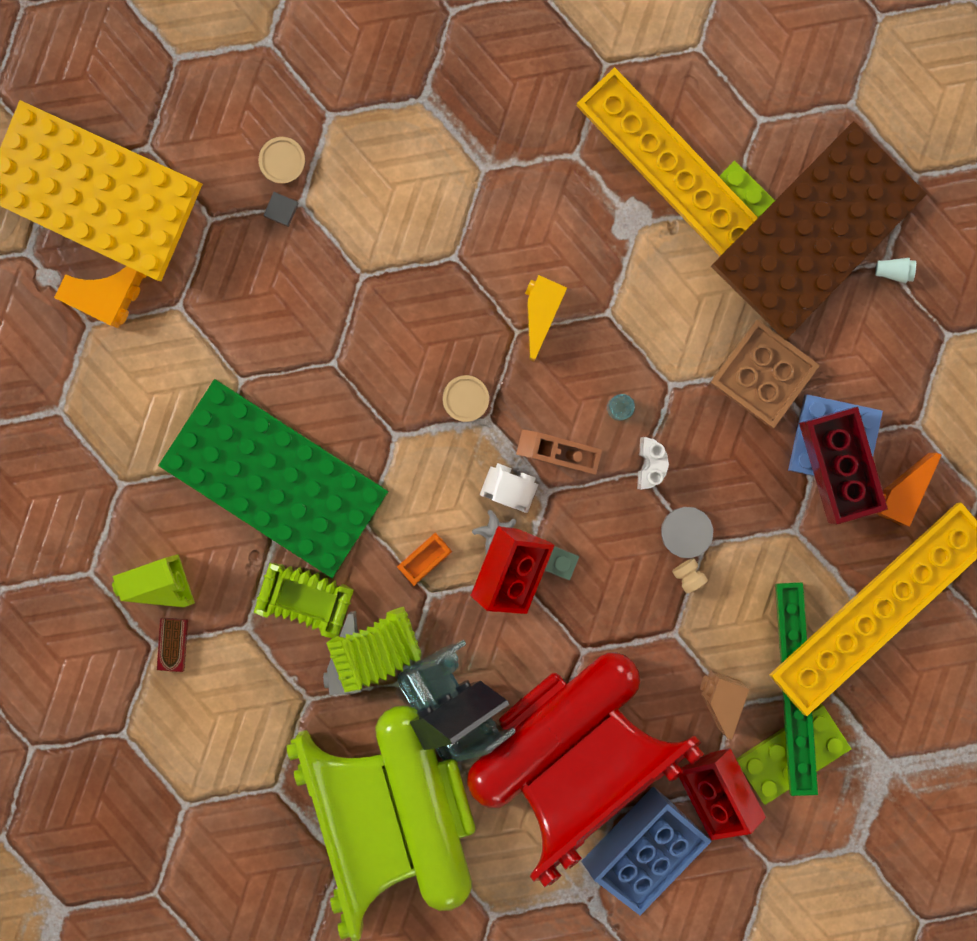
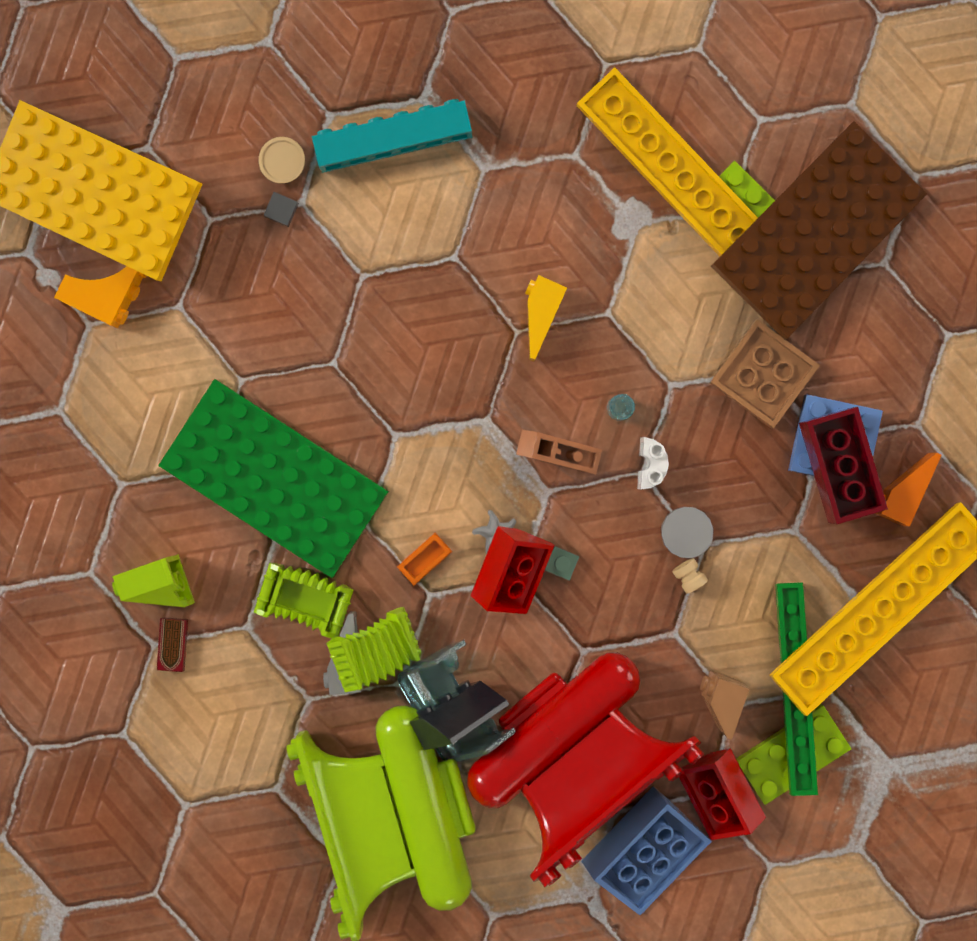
(392, 136): none -> teal brick
(465, 398): tan piece -> none
(508, 488): white cylinder -> none
(897, 269): light aqua cone -> none

